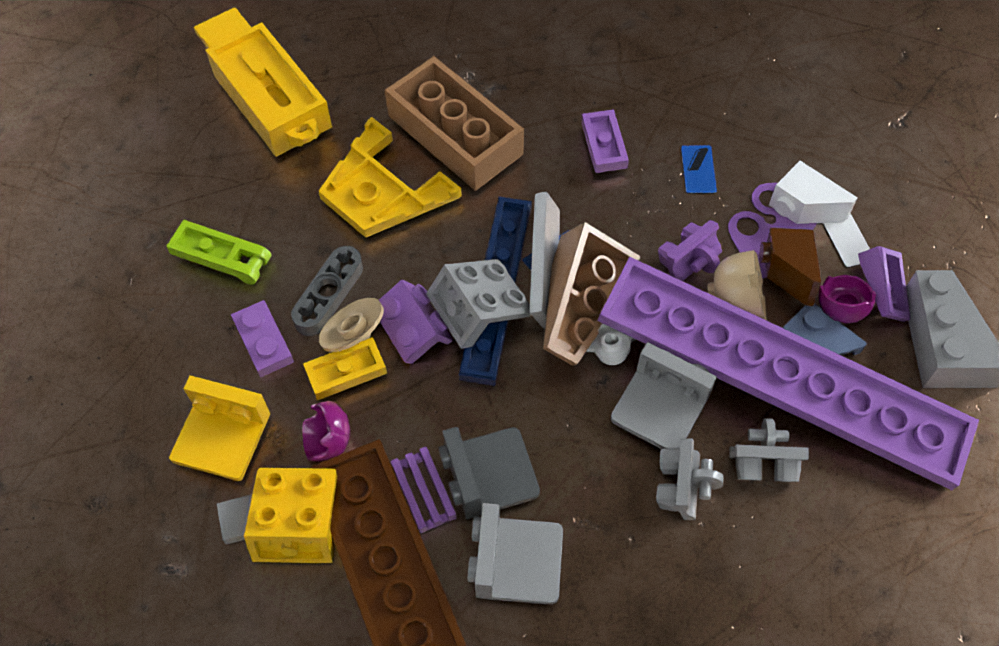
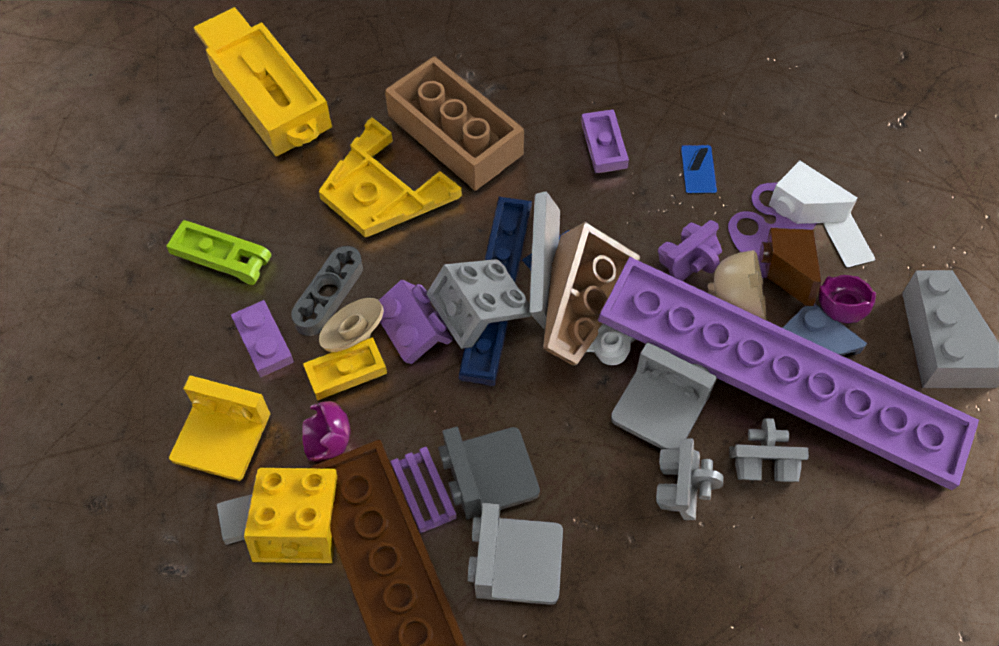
(886, 277): medium lavender slope -> none

